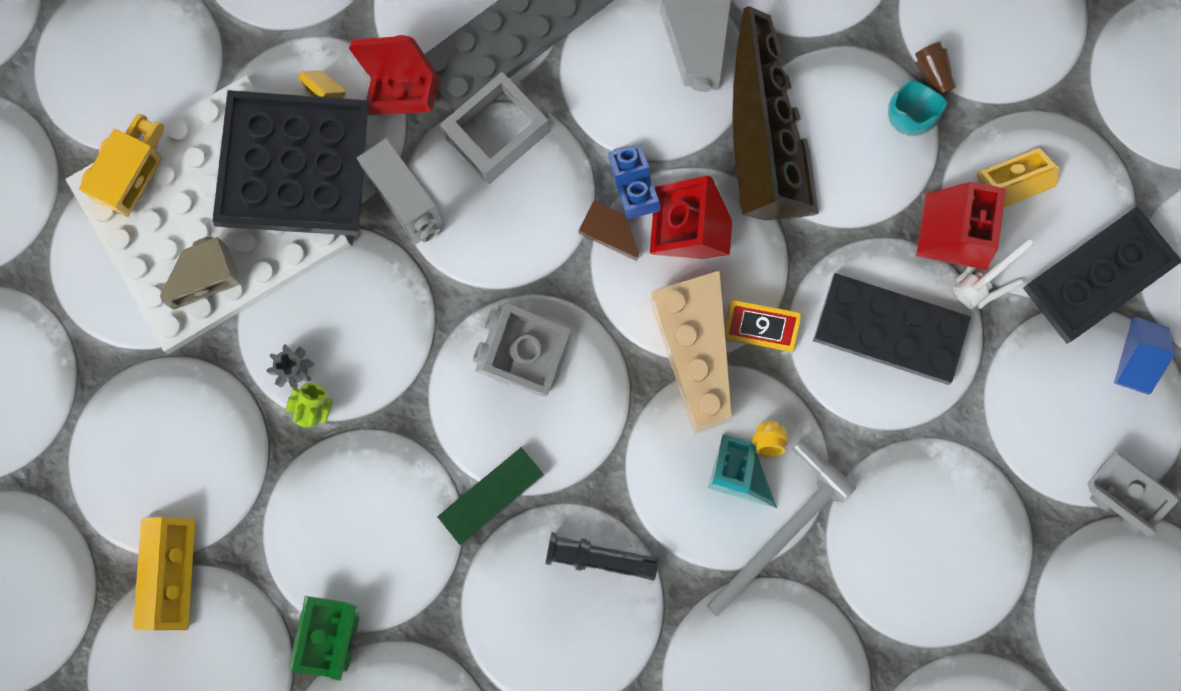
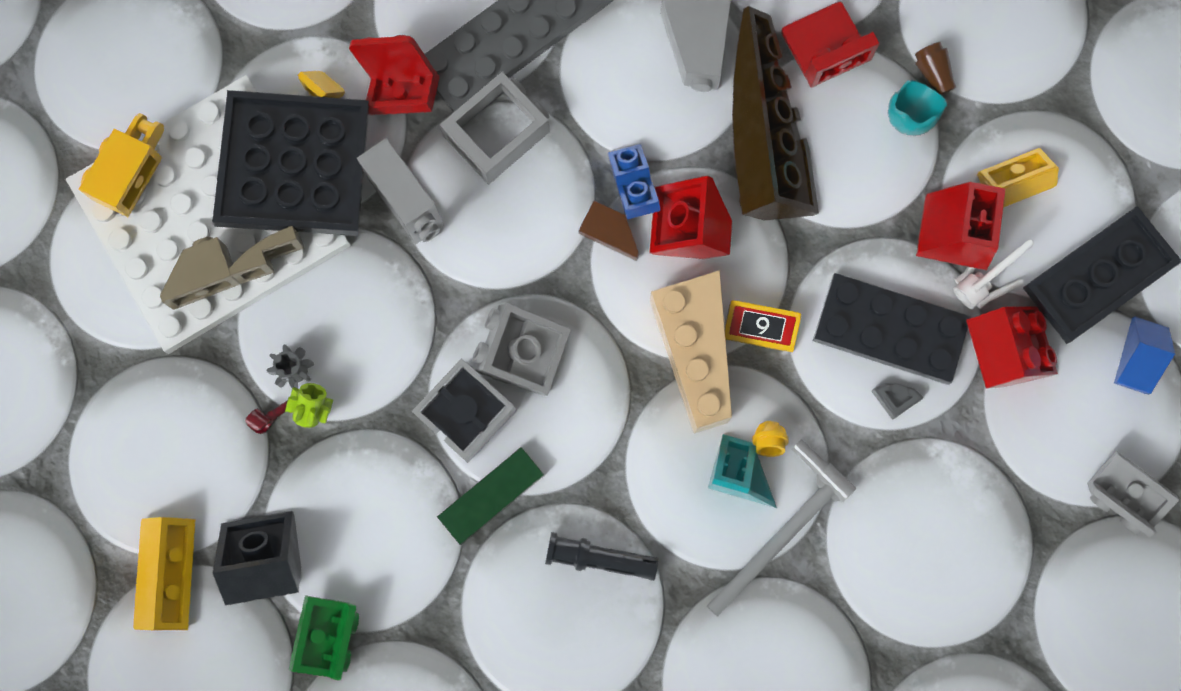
(257, 260): none -> dark tan slope
(257, 558): none -> black slope
(260, 422): none -> dark red hand
(464, 410): none -> black piece
(828, 44): none -> red bracket
(896, 398): none -> dark grey tile
(1012, 346): none -> red slope

